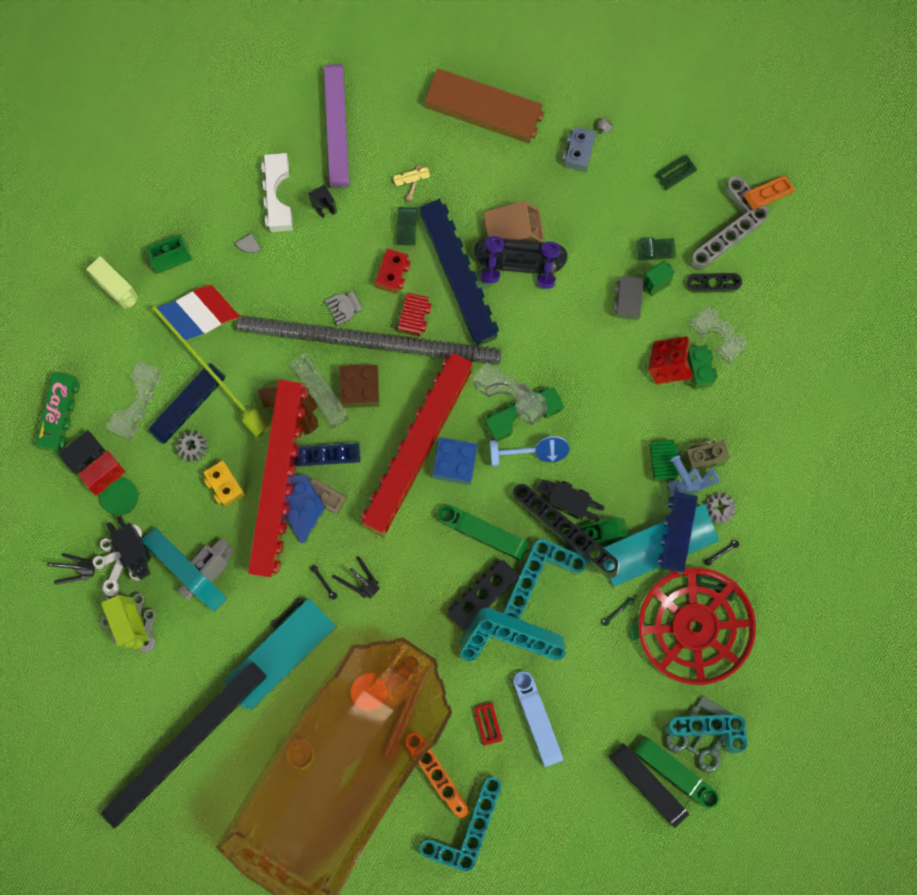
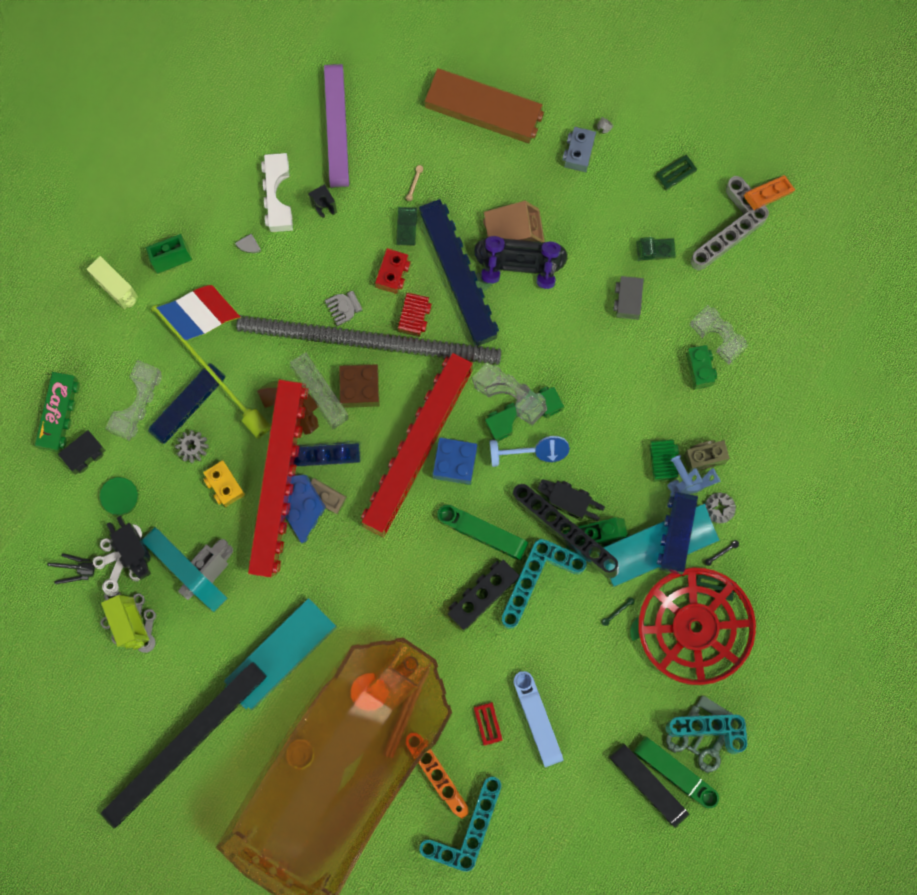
(102, 473): red brick -> none
(275, 623): black hinge -> none
(333, 595): black hinge -> none
(369, 587): black plant -> none
(411, 176): light yellow axle -> none
(510, 630): teal beam -> none
(658, 277): green brick -> none
(669, 360): red bracket -> none
(719, 276): black beam -> none

